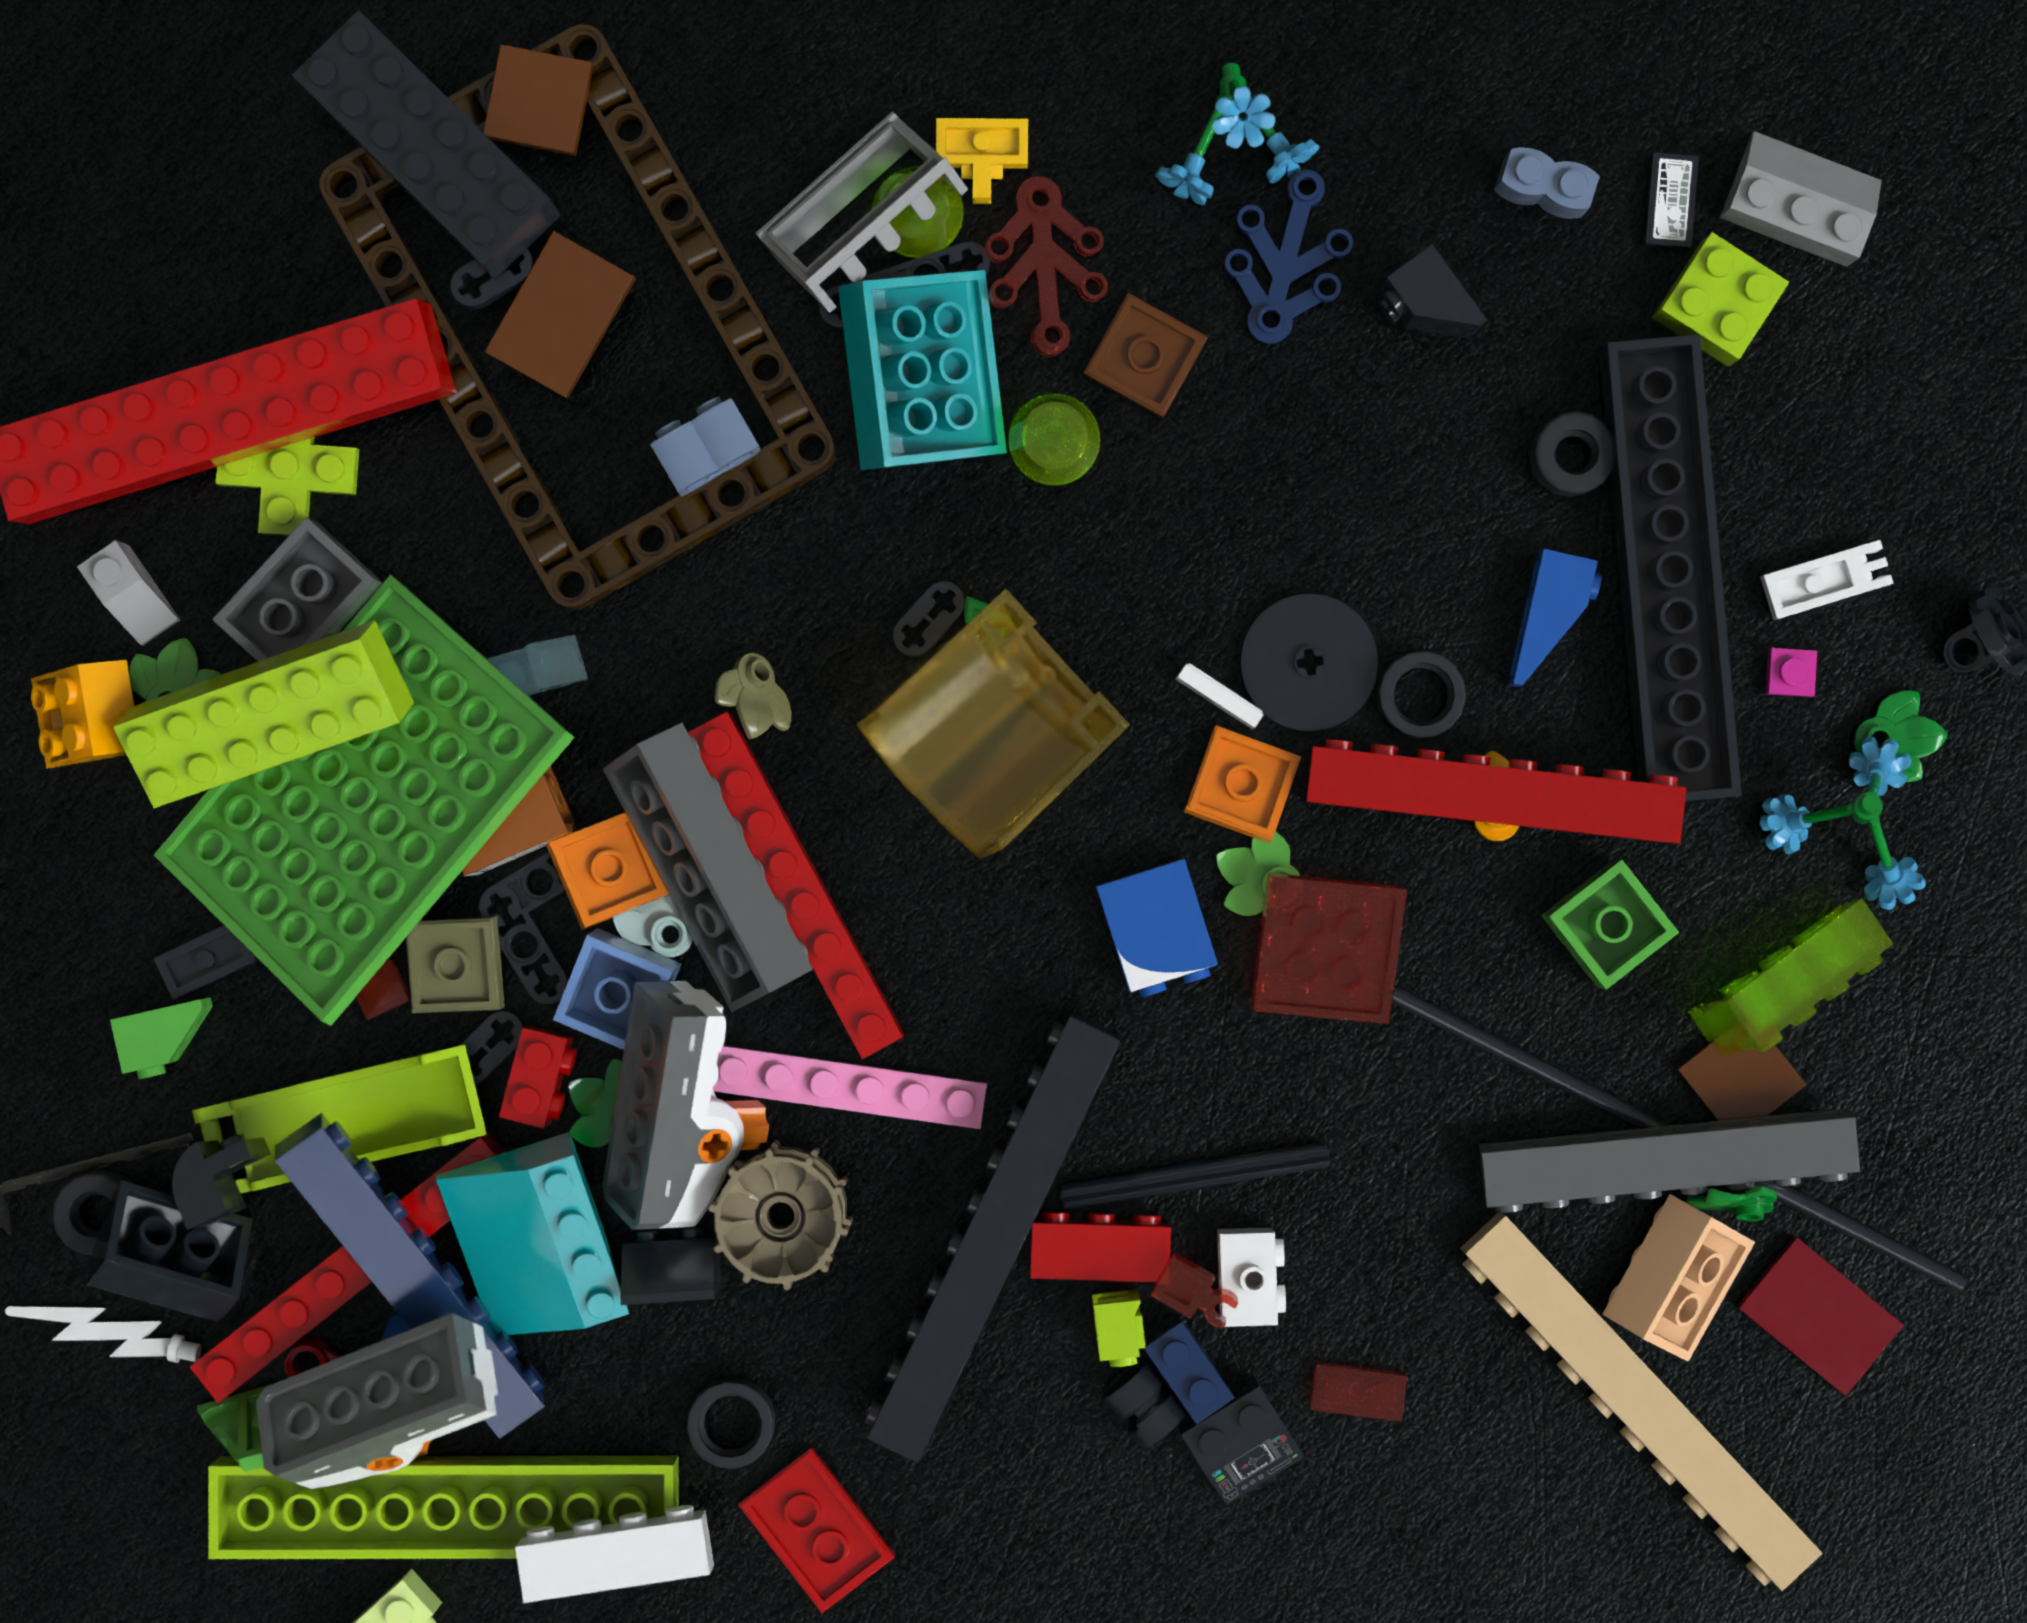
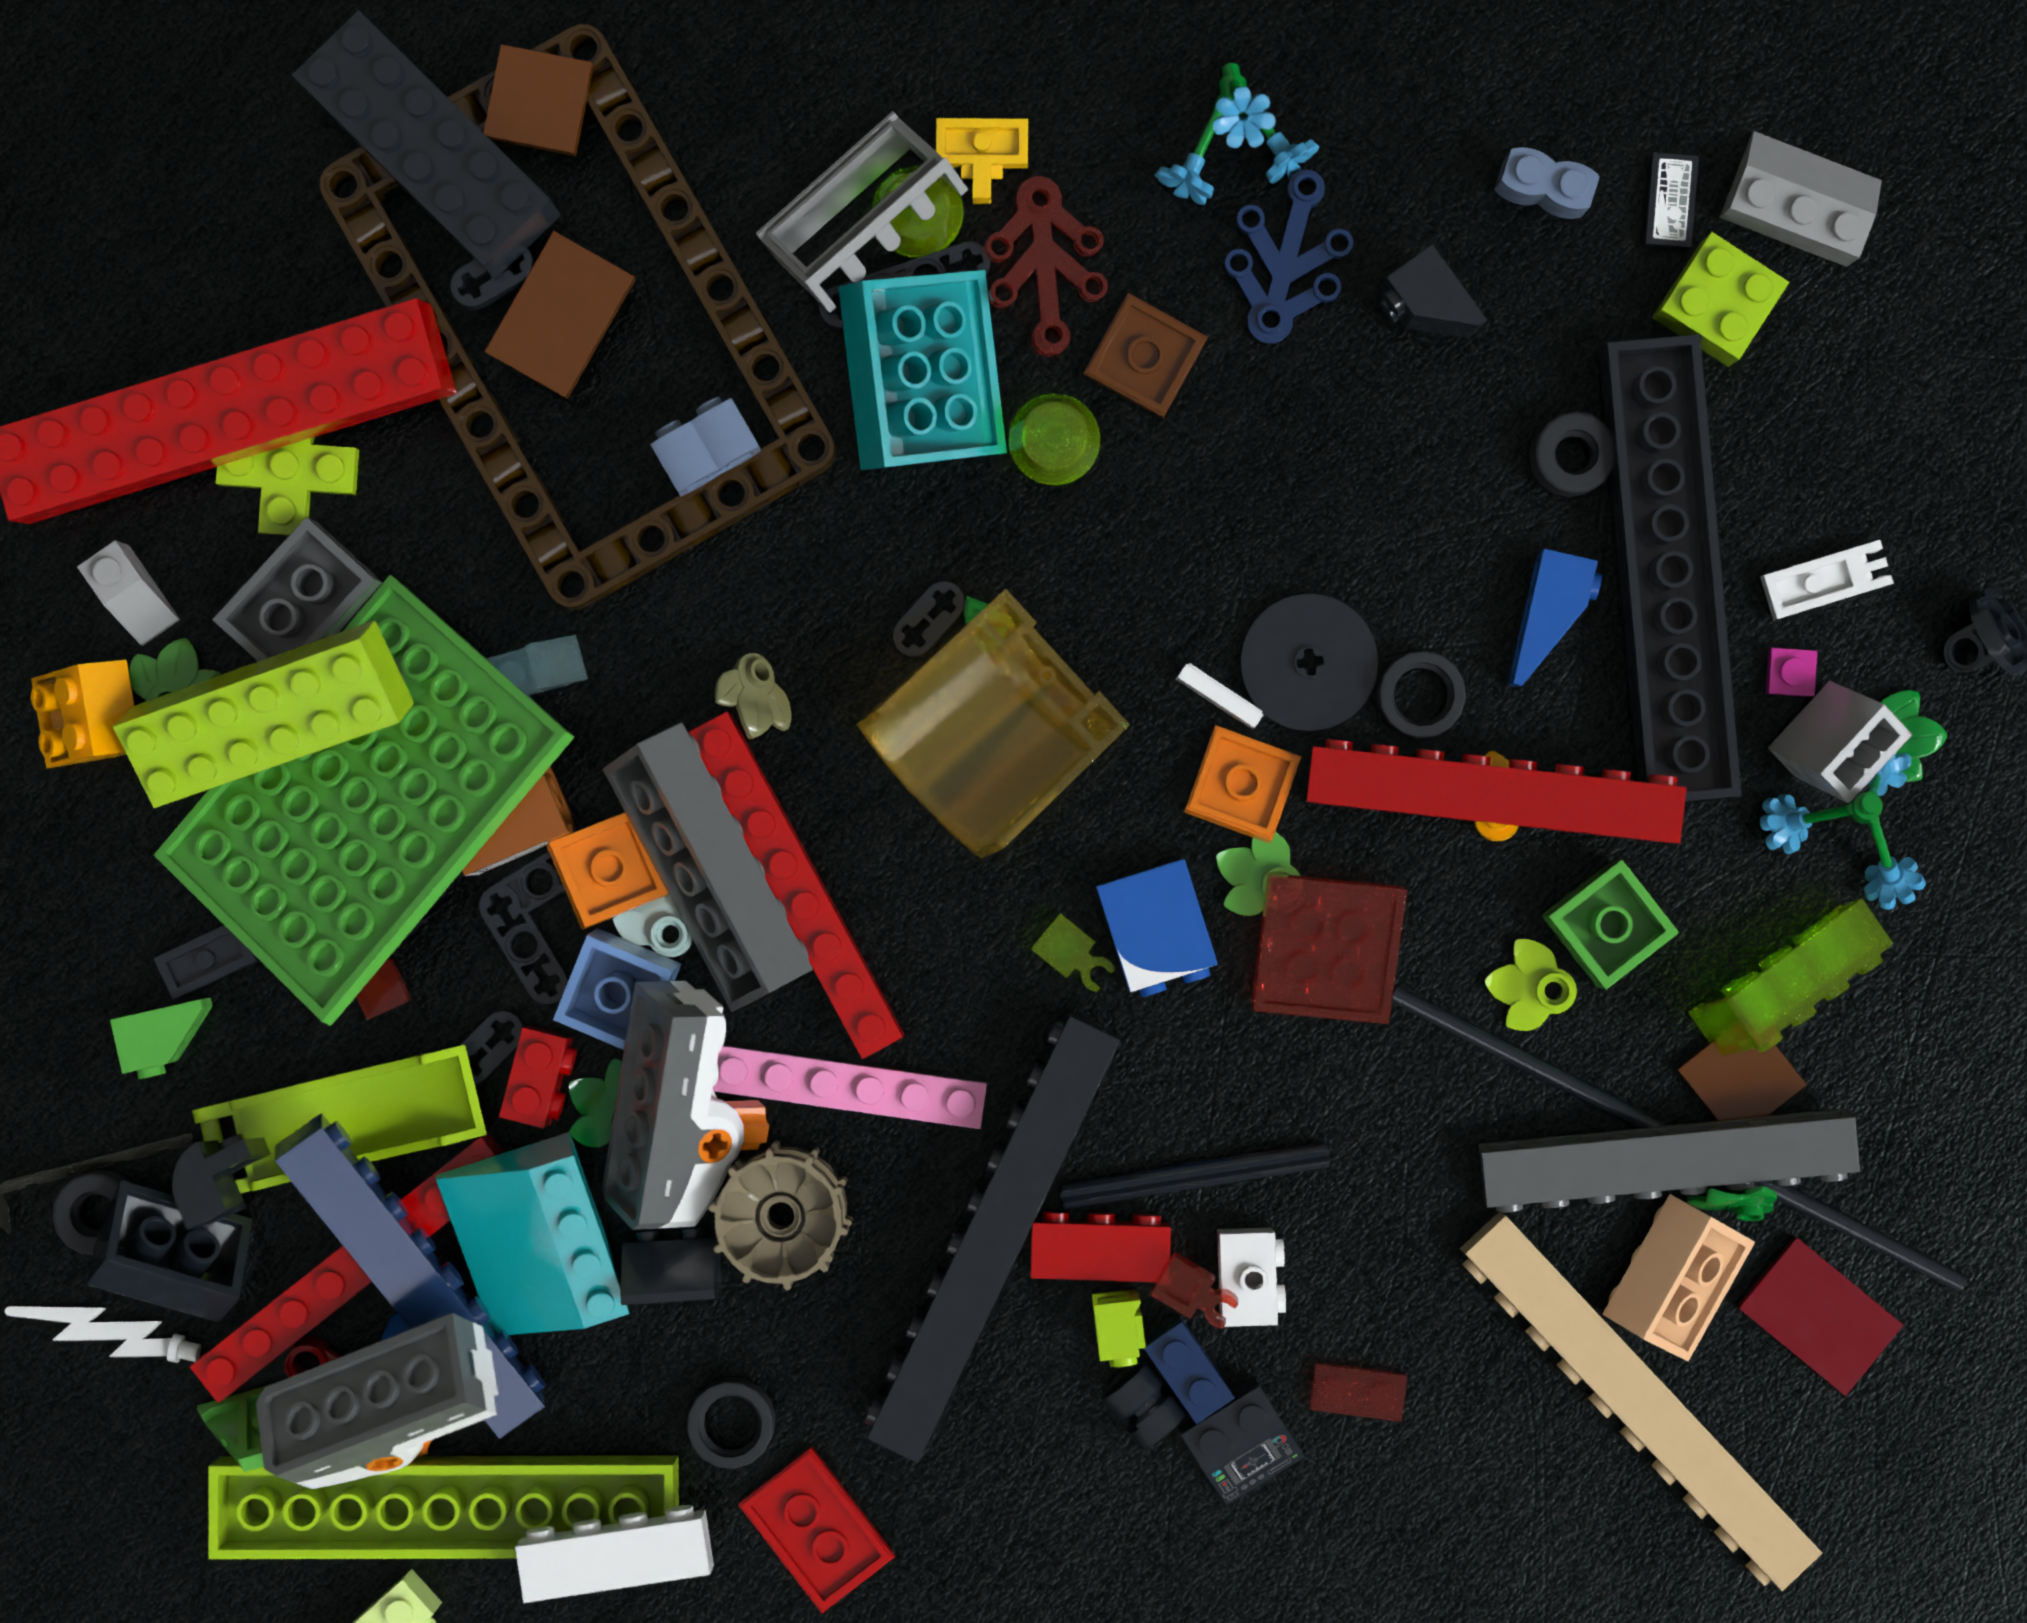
(455, 965): olive tile -> none
(1067, 948): none -> clear neon green plate
(1524, 986): none -> lime plate
(1839, 741): none -> light grey brick

